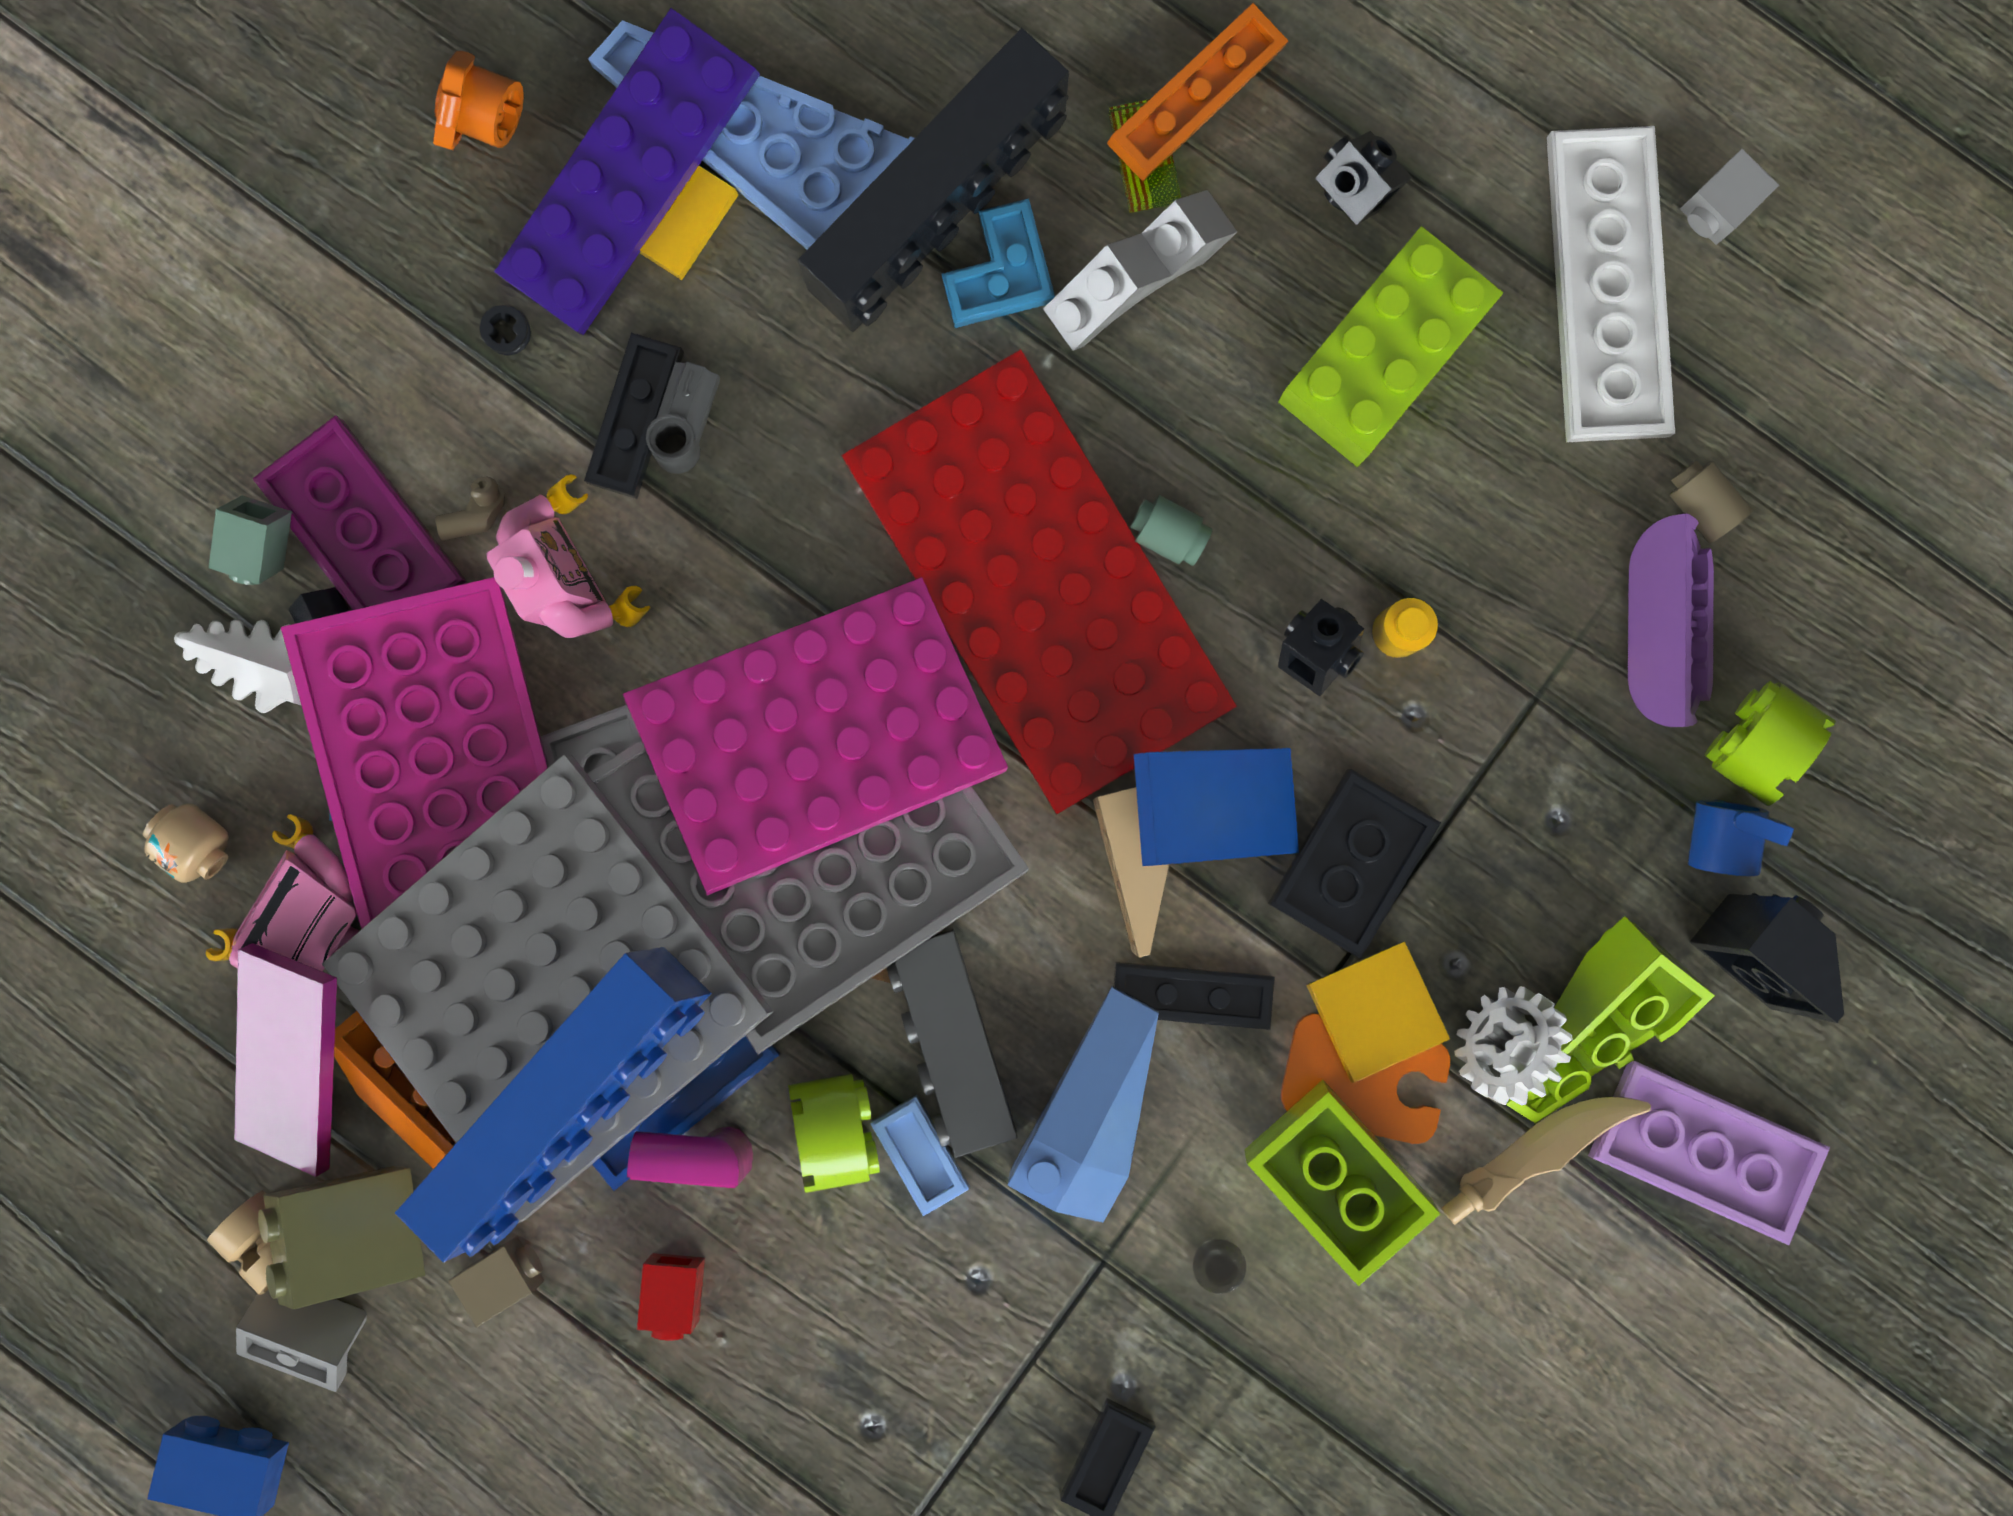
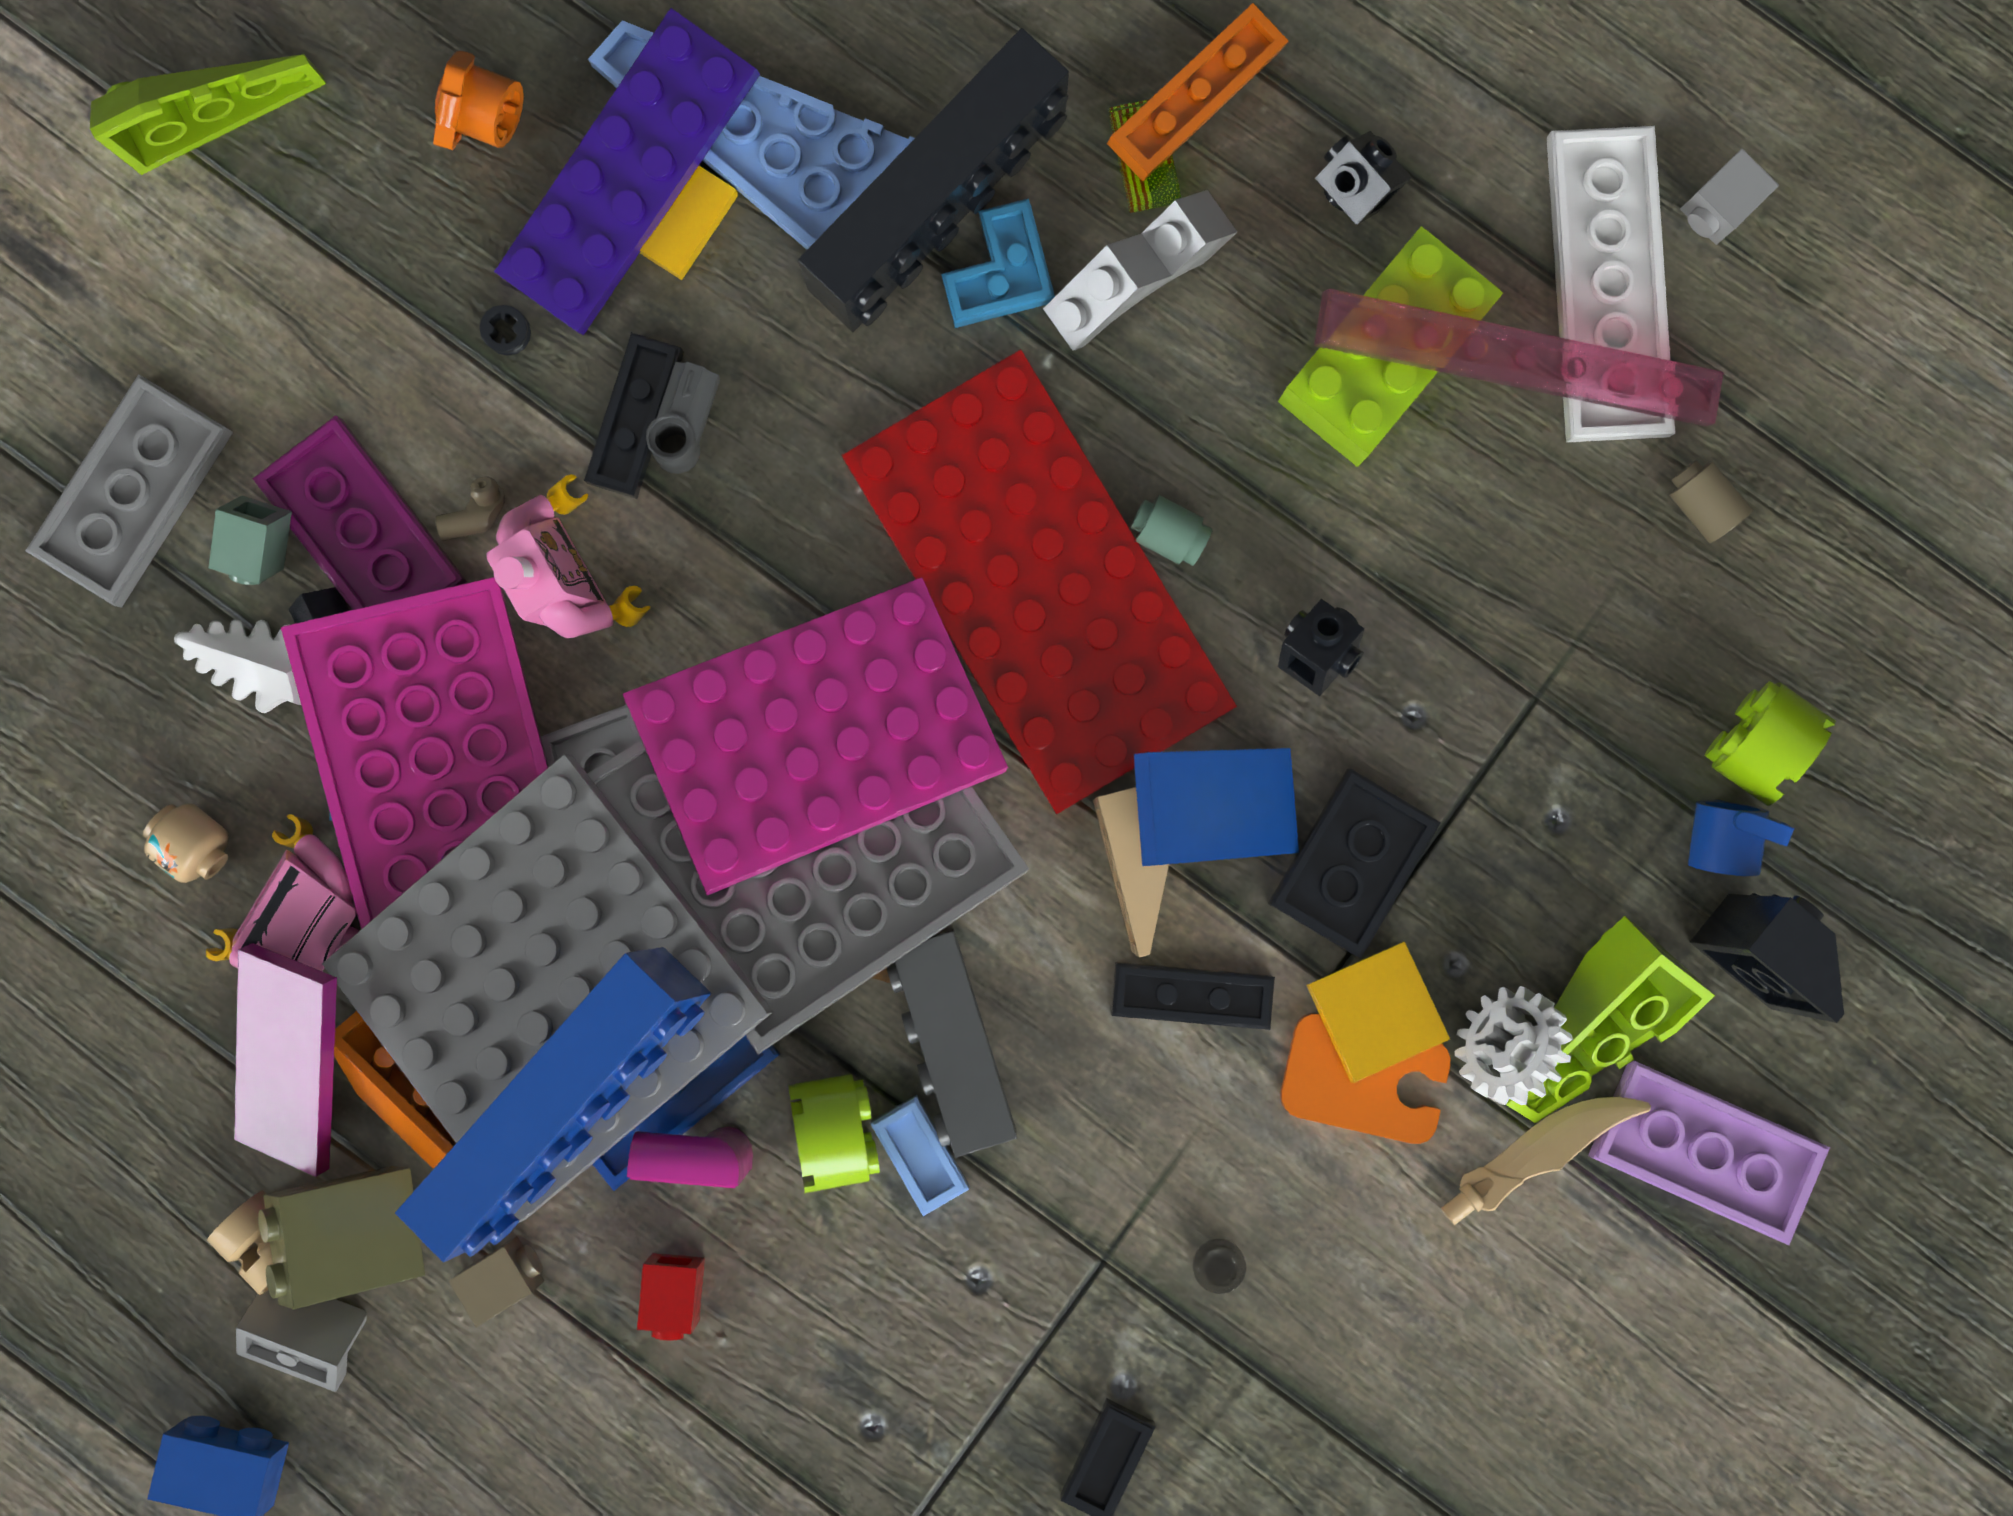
(129, 491): none -> light grey tile
(179, 111): none -> lime wedge
(1090, 1123): medium blue wedge -> none
(1341, 1183): lime brick -> none
(1405, 627): yellow brick -> none
(1517, 358): none -> clear pink tile
(1670, 622): medium lavender brick -> none

